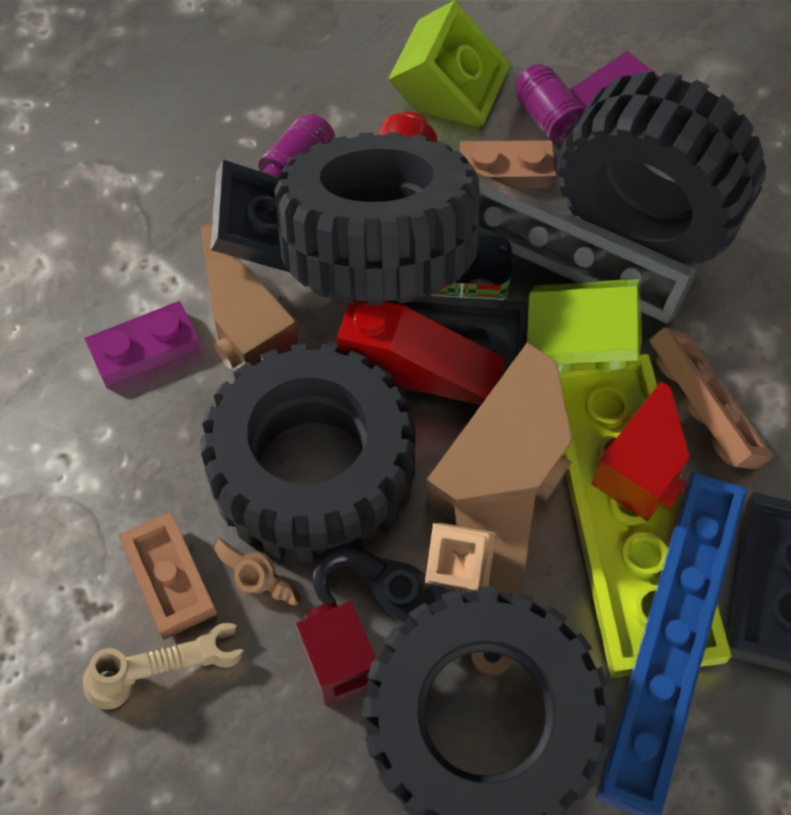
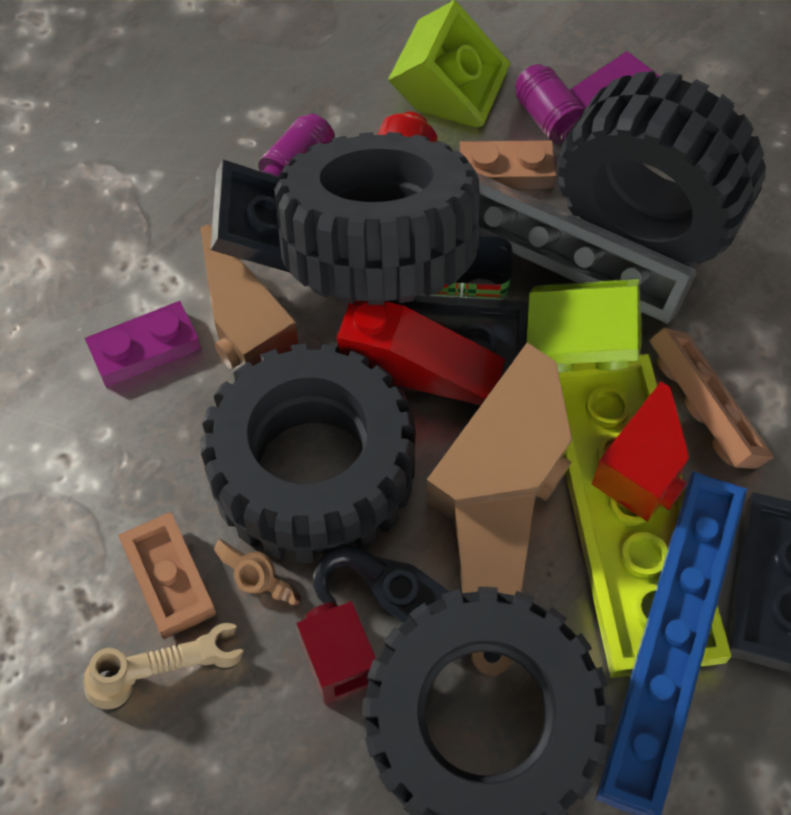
(460, 557): light nougat tile -> none

